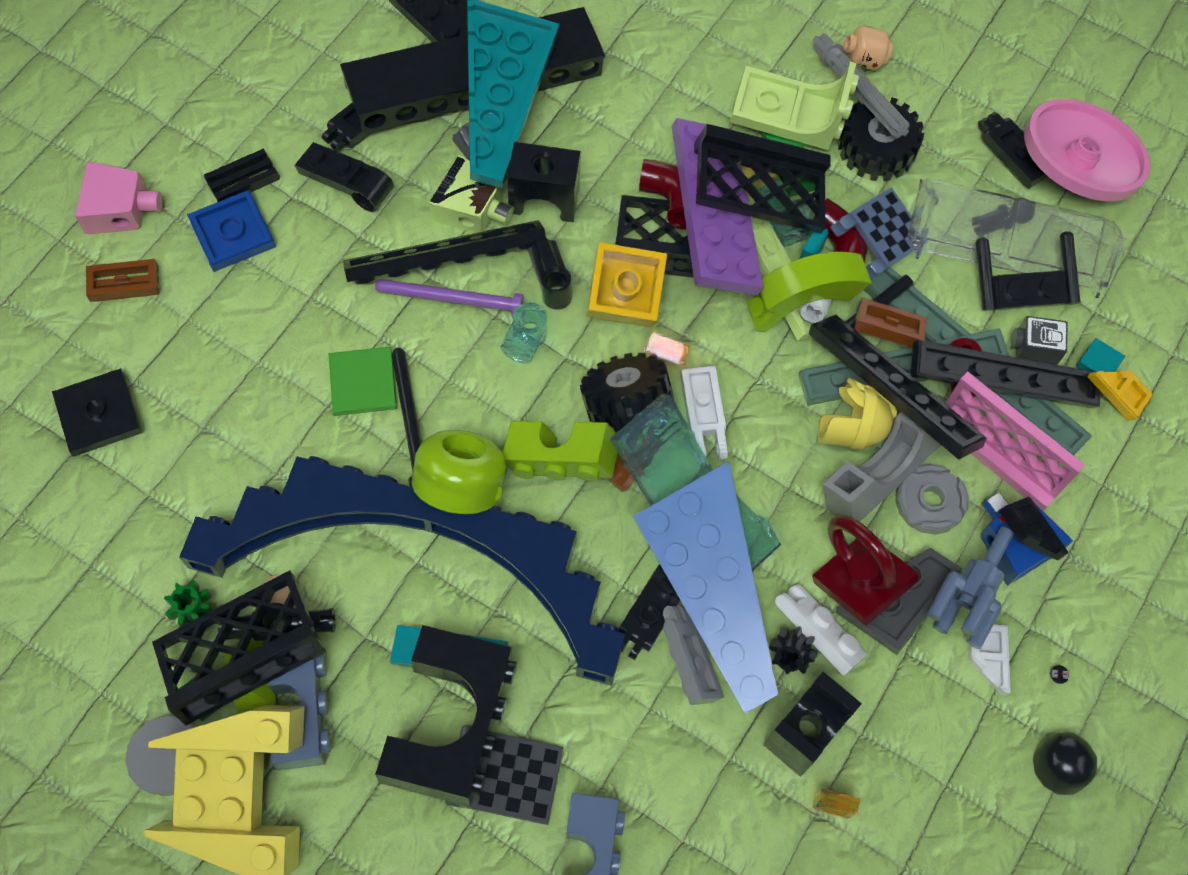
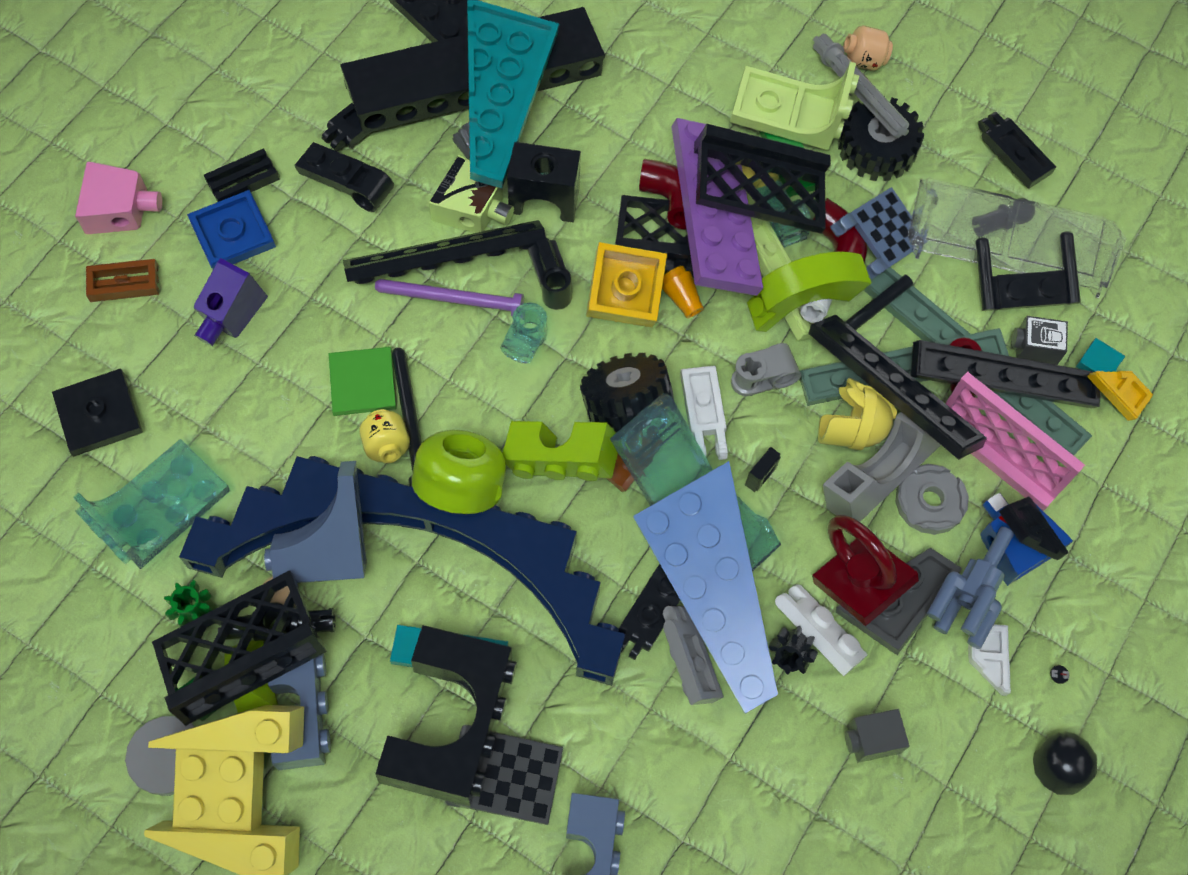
(154, 505): none -> clear light blue bracket
(227, 302): none -> dark purple torso
(329, 545): none -> sand blue arch
(383, 435): none -> light yellow head
(667, 348): clear orange piece -> none
(682, 290): none -> light orange cone
(763, 469): none -> black tile
(765, 370): none -> light grey piece
(814, 244): teal tile -> none
(825, 706): black piece -> none
(836, 803): clear yellow tile -> none
(876, 736): none -> dark grey brick
(889, 323): dark orange tile -> none
(1087, 150): bright pink dish -> none

